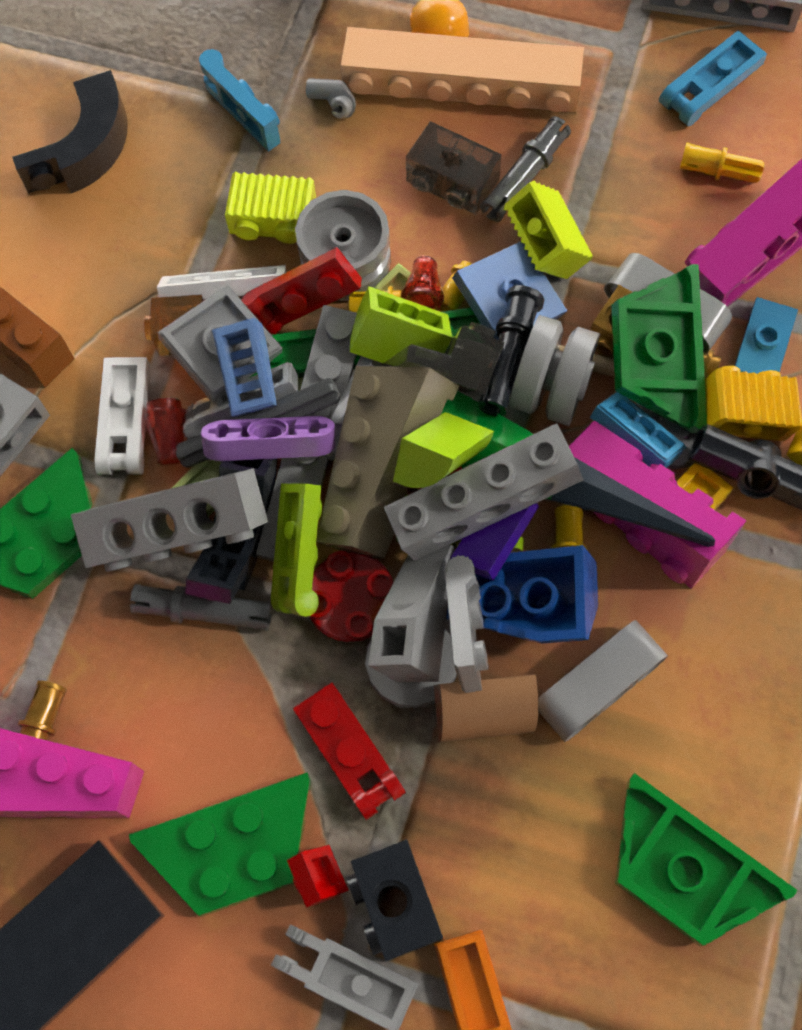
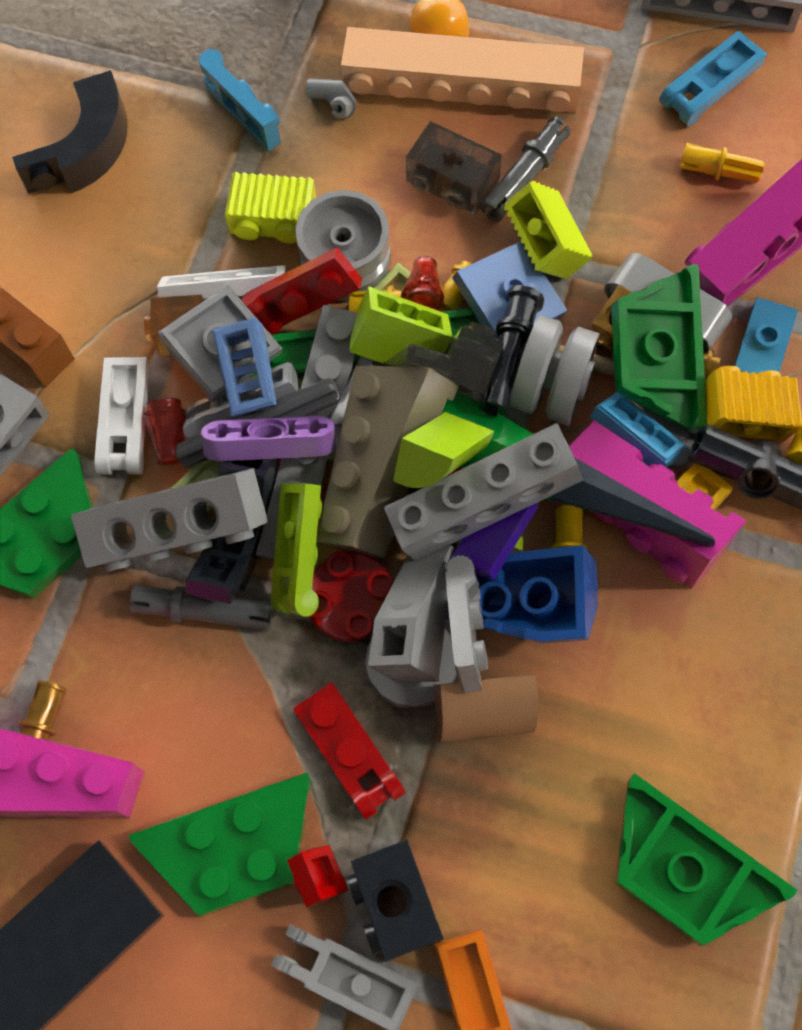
(600, 680): light grey beam -> none

